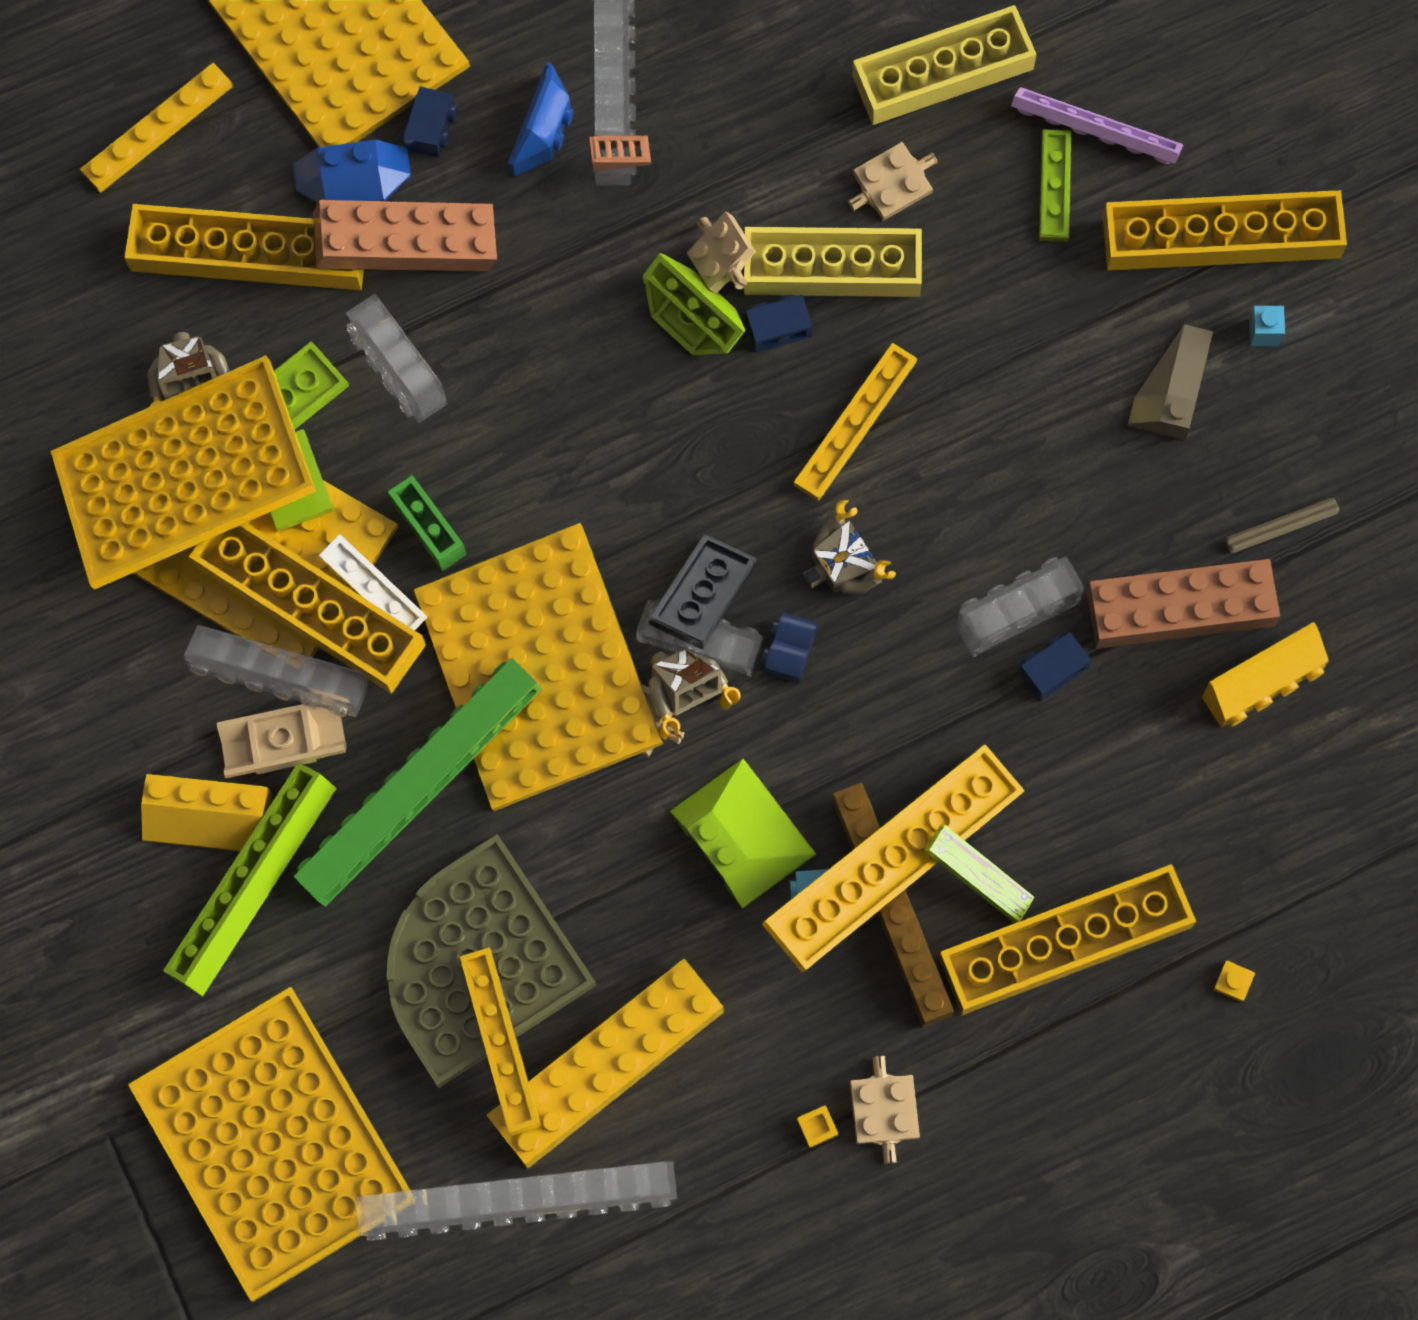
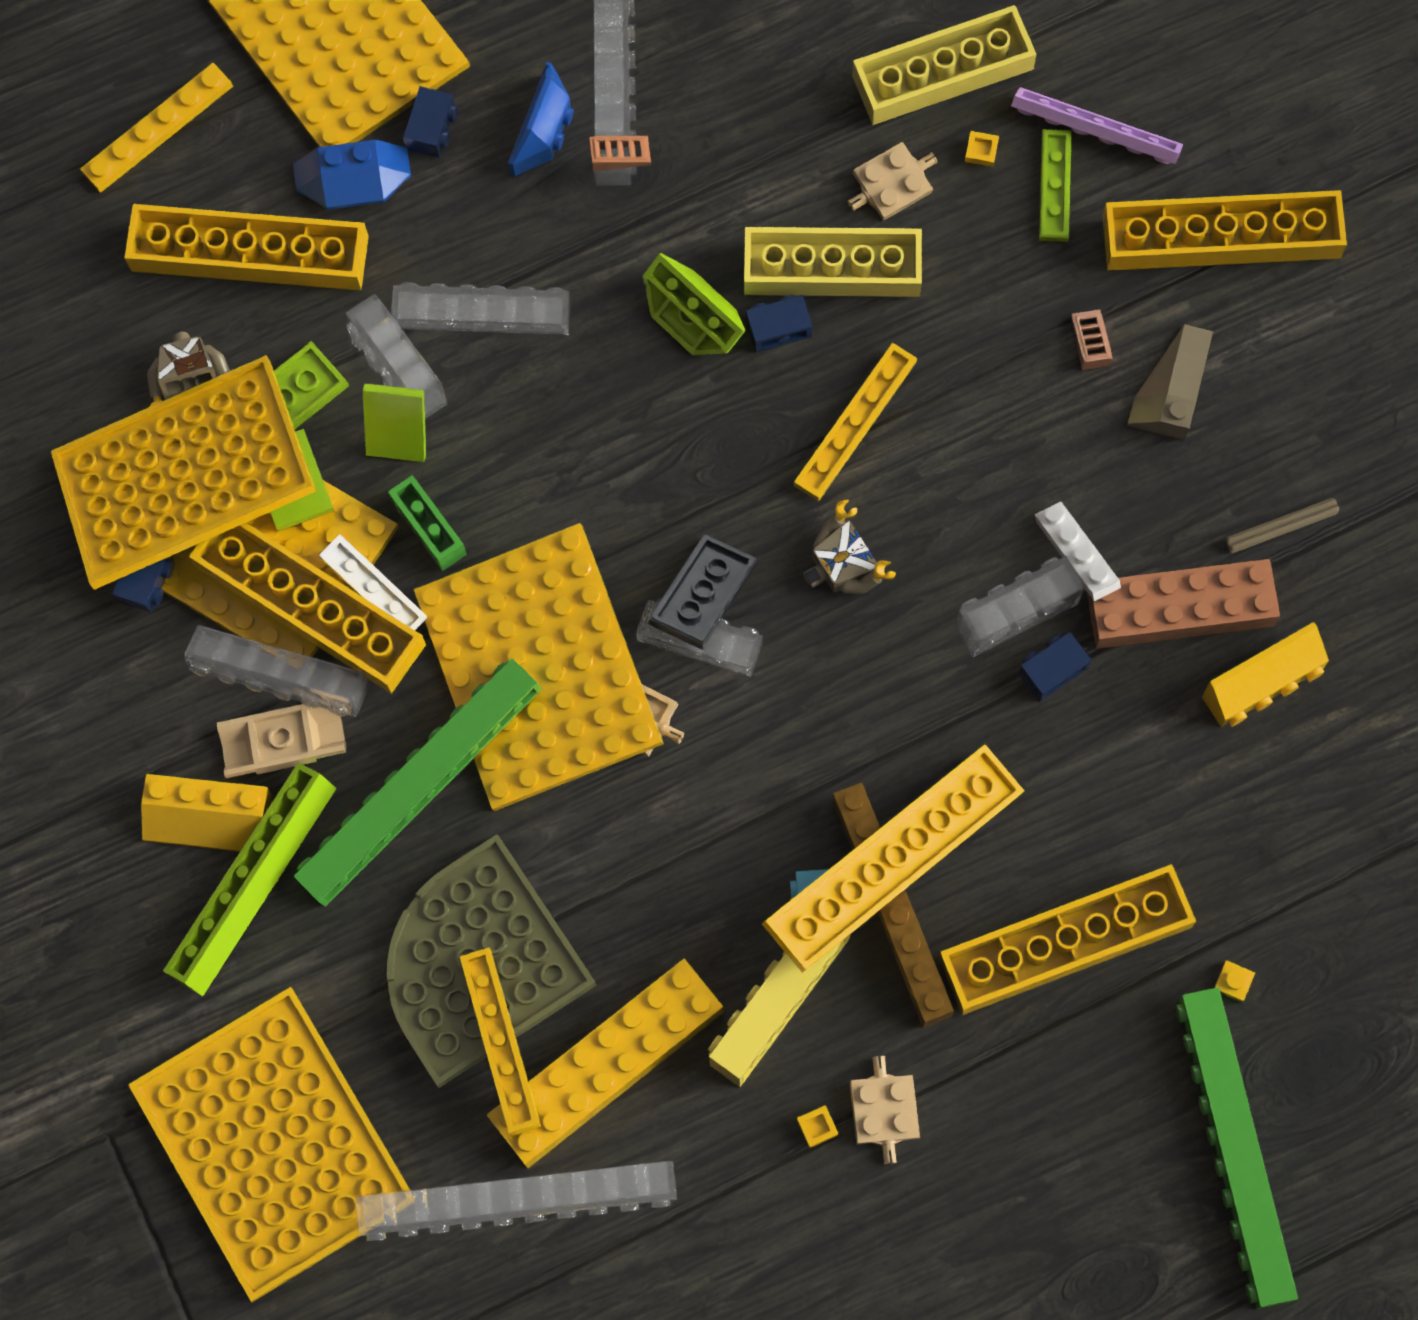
(144, 587): none -> dark blue brick
(394, 422): none -> lime tile
(404, 235): nougat brick -> none
(481, 308): none -> clear brick
(684, 682): dark tan torso -> none
(721, 252): tan plate -> none
(743, 833): lime slope -> none
(766, 1015): none -> light yellow brick
(790, 647): dark blue brick -> none
(979, 873): tile -> none
(981, 148): none -> yellow plate
(1084, 557): none -> white plate
(1093, 360): none -> nougat slope
(1237, 1149): none -> bright green brick
(1267, 325): medium azure brick -> none

